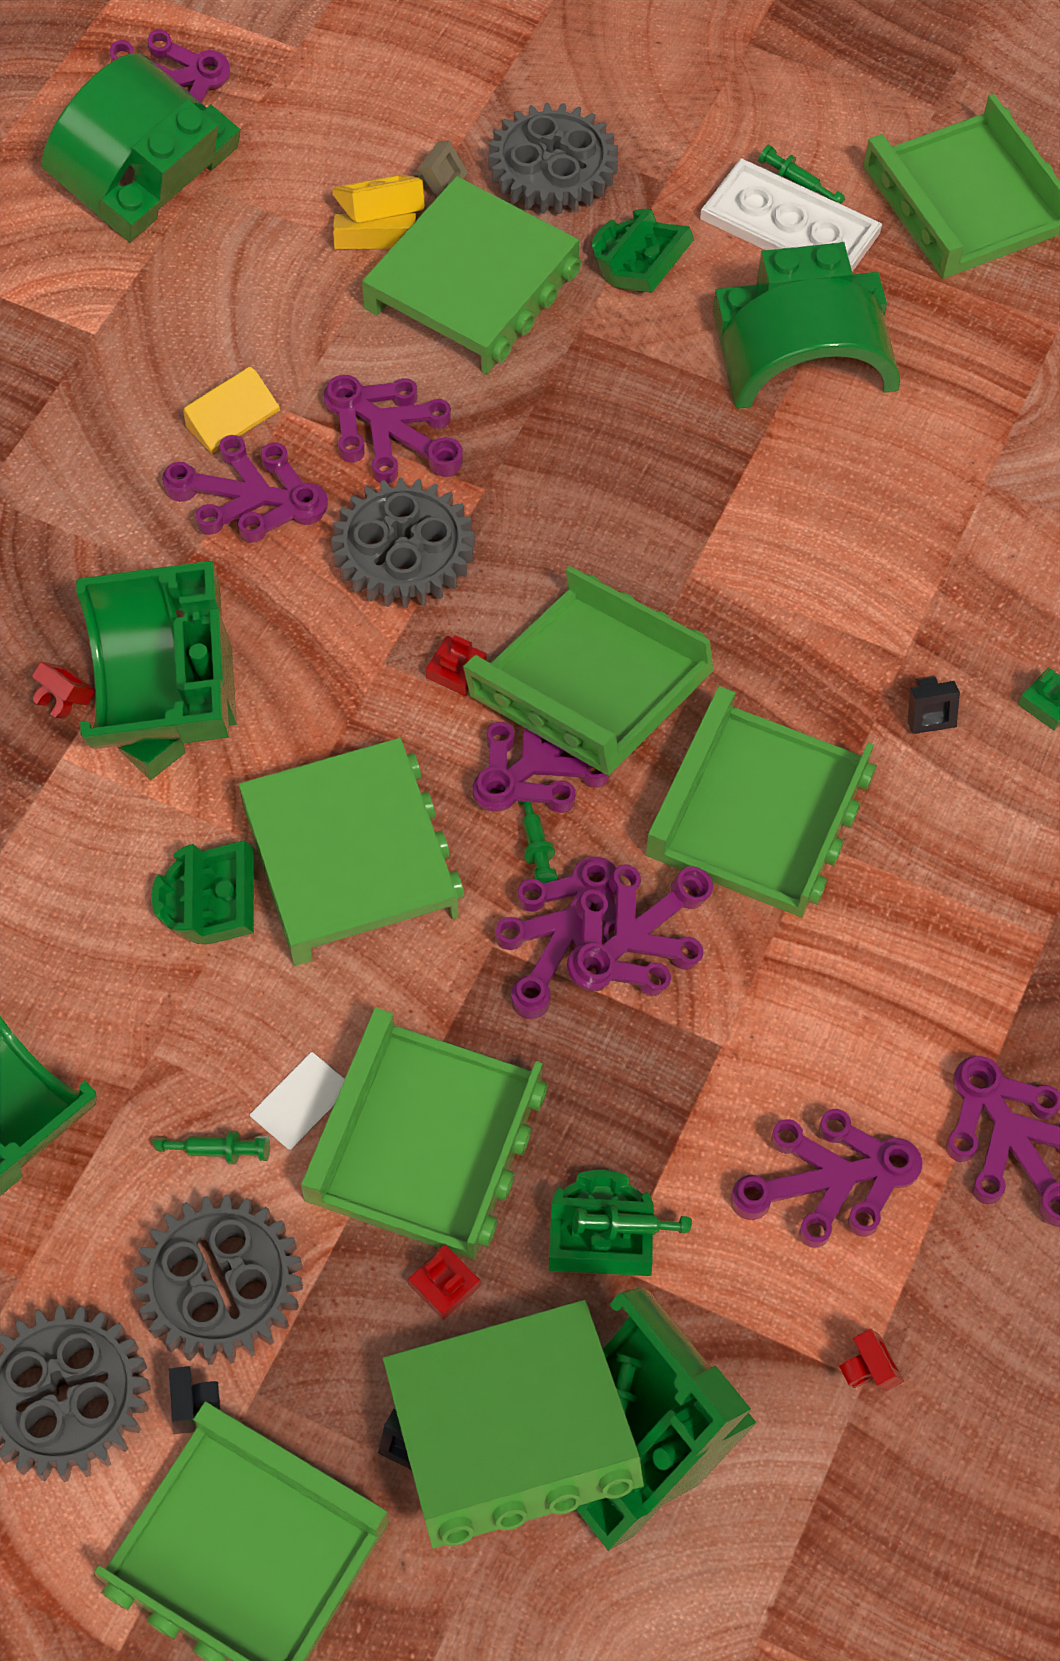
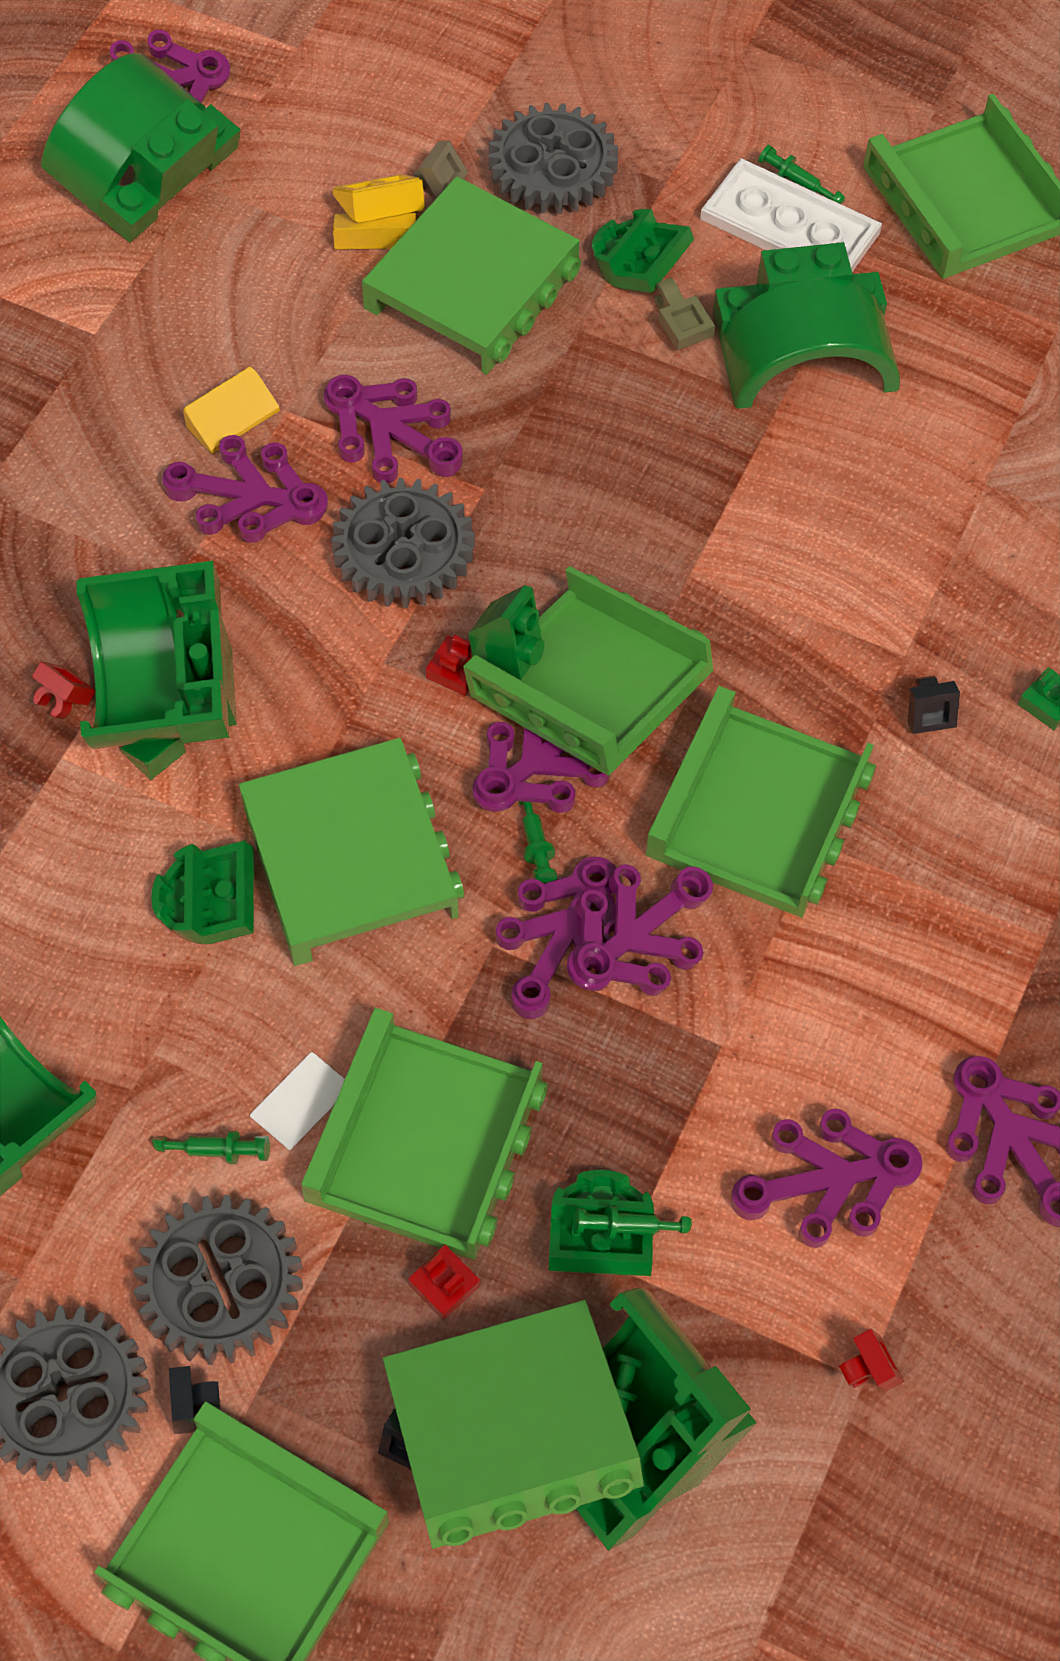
(509, 633): none -> green slope
(682, 318): none -> olive plate

